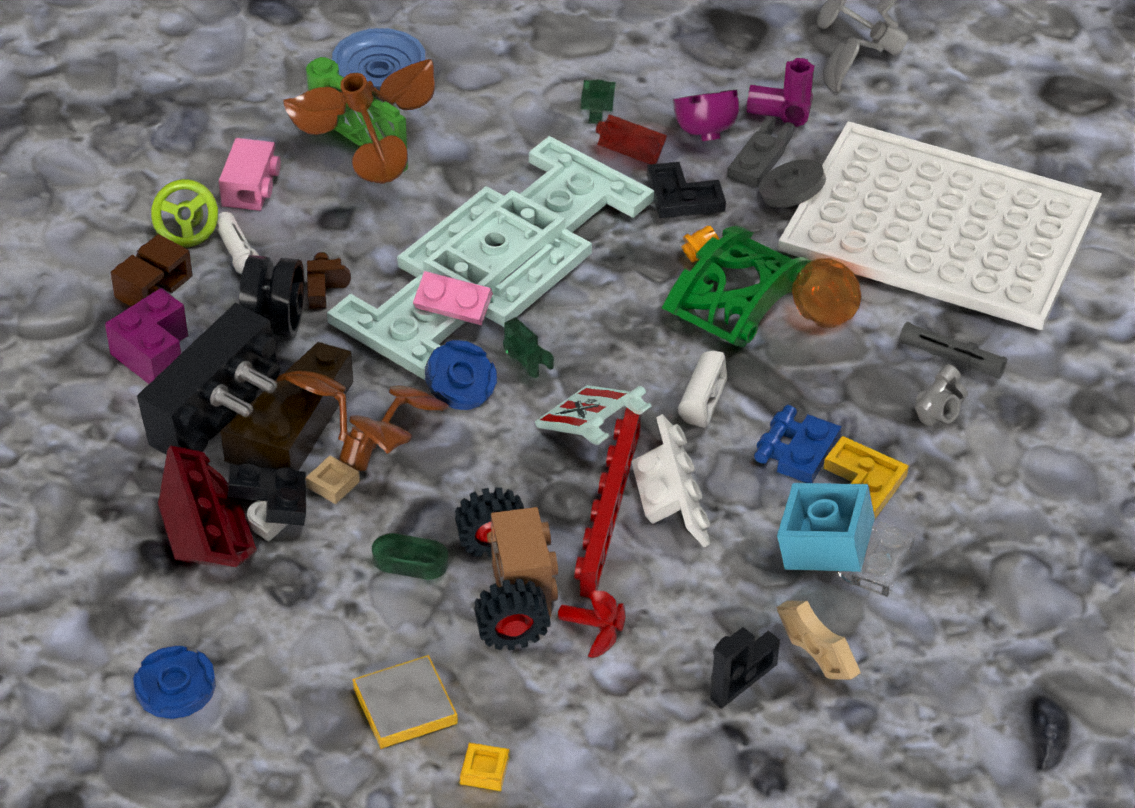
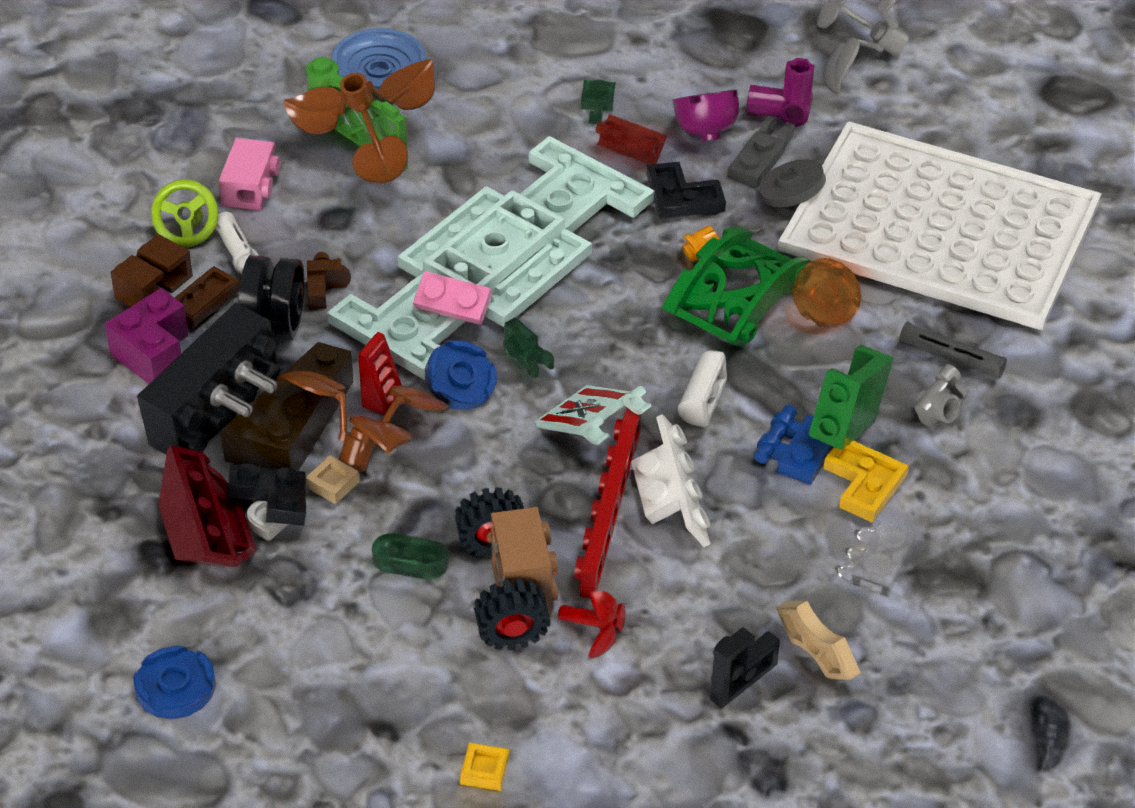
(207, 294): none -> reddish brown plate
(378, 375): none -> red slope
(404, 701): flat silver tile -> none
(826, 527): medium azure brick -> none
(851, 401): none -> green panel

